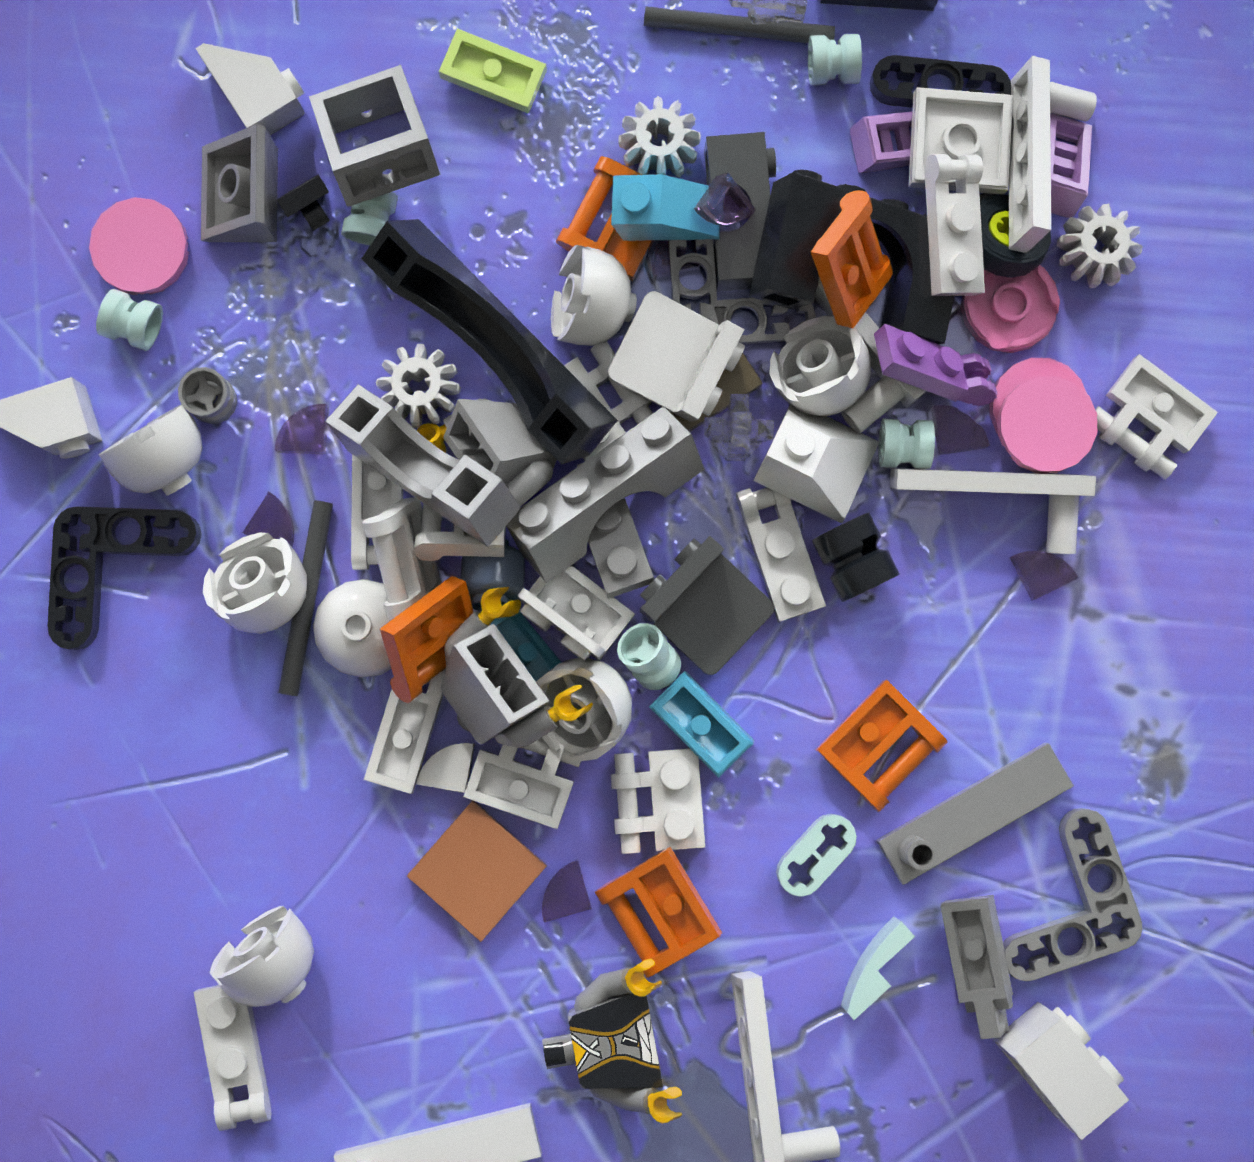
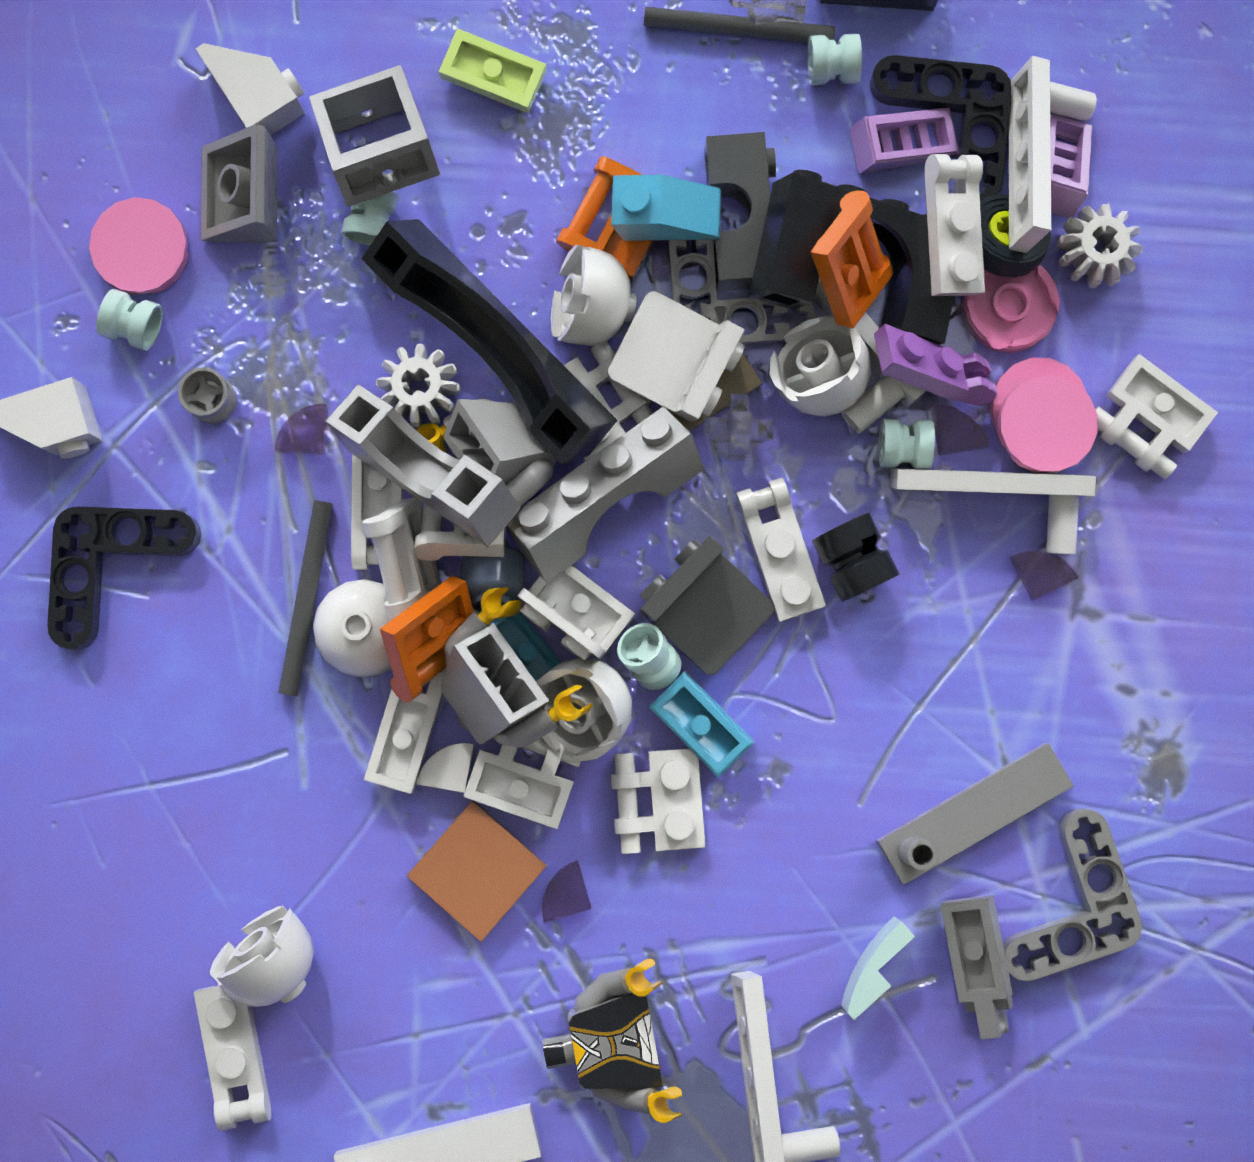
(156, 454): white cylinder -> none
(256, 584): white cylinder -> none
(272, 518): clear purple tile -> none
(305, 199): black tile -> none
(619, 551): light grey hinge -> none
(659, 121): white gear -> none
(671, 905): orange plate -> none
(724, 202): clear purple tile -> none
(817, 462): white slope -> none
(825, 863): light aqua beam -> none
(870, 733): orange plate -> none
(962, 125): white tile -> none
(1061, 1070): white brick -> none

